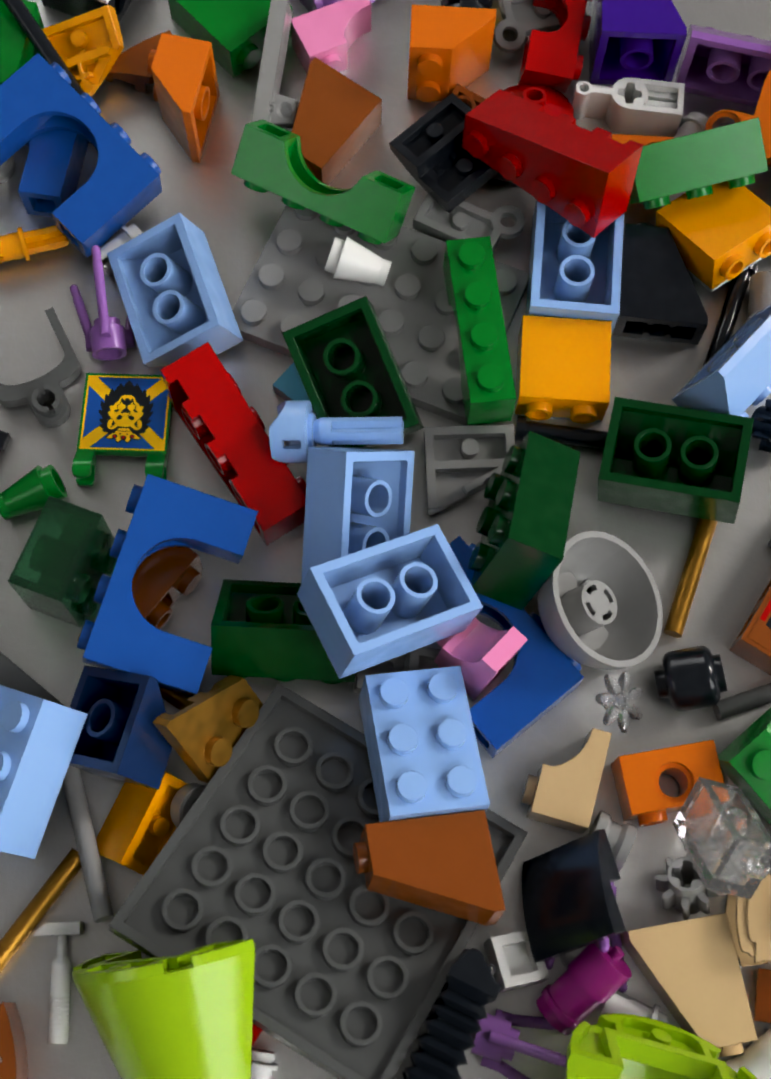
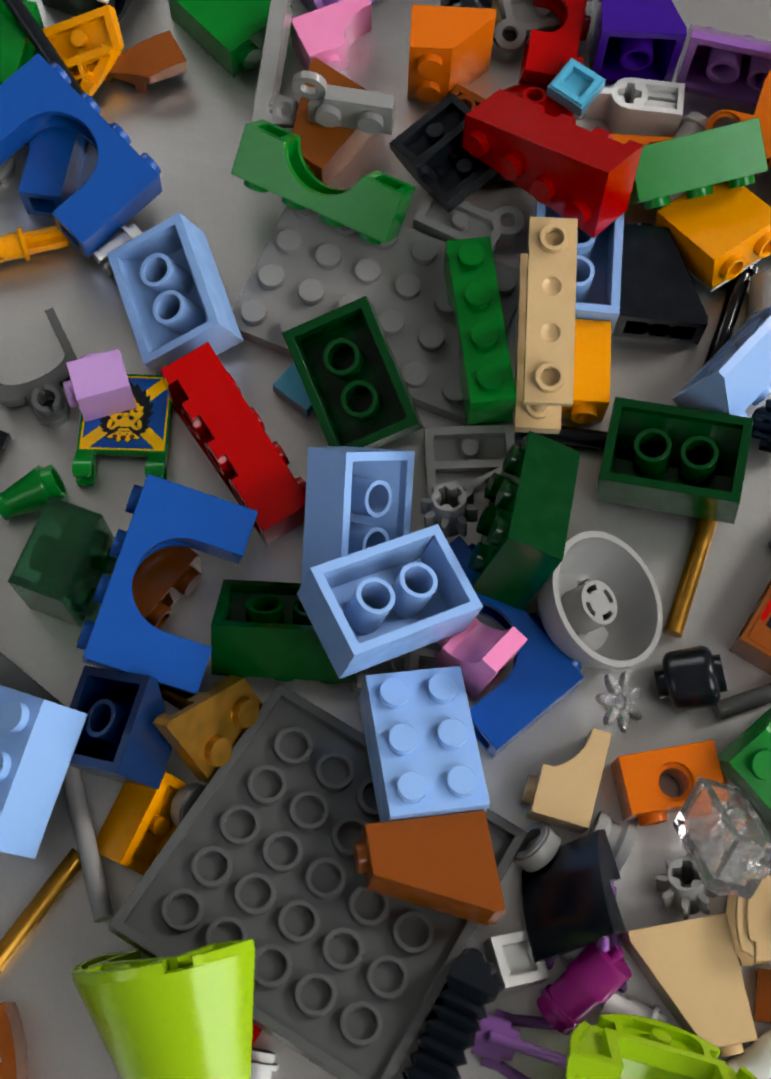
(60, 979): white piece -> none
(99, 385): none -> lavender brick
(107, 338): medium lavender plant -> none
(185, 89): orange slope -> none
(300, 429): light blue piece -> none
(345, 106): none -> light grey hinge
(356, 263): white cone -> none
(449, 508): none -> light grey gear
(538, 847): none -> light grey tile
(546, 325): none -> tan fence
(575, 87): none -> medium azure tile

